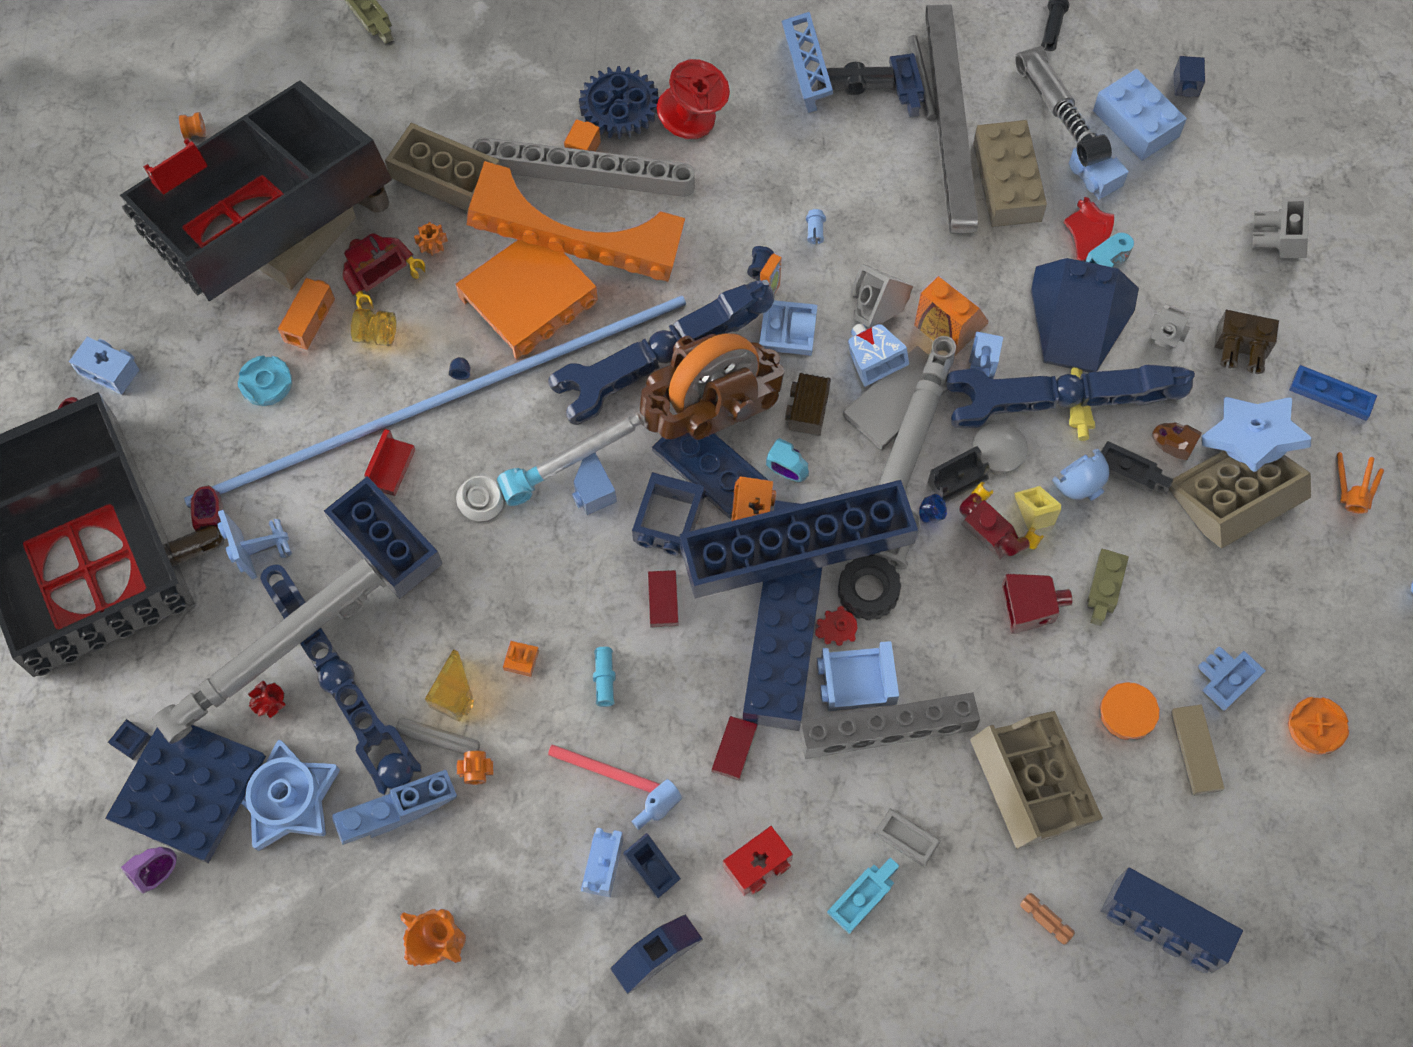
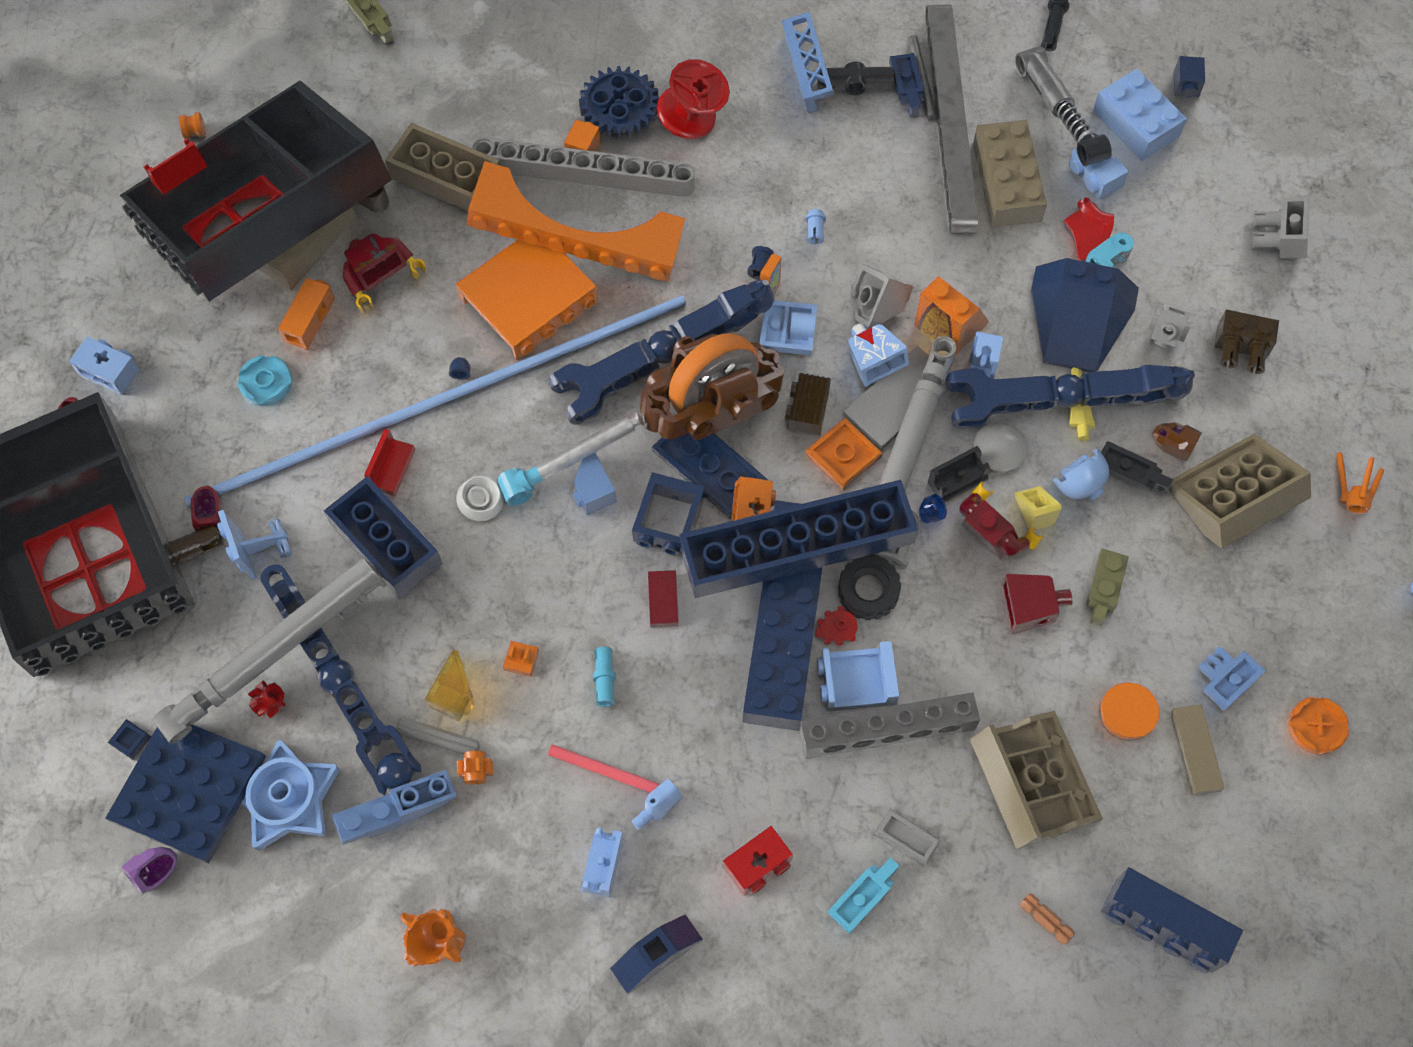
(376, 327): clear yellow wheel -> none
(430, 238): orange gear -> none
(651, 865): dark blue slope -> none
(734, 748): dark red tile -> none
(787, 461): medium azure rock -> none
(843, 453): none -> orange tile
(1256, 432): light blue plate -> none
(1333, 392): blue tile -> none

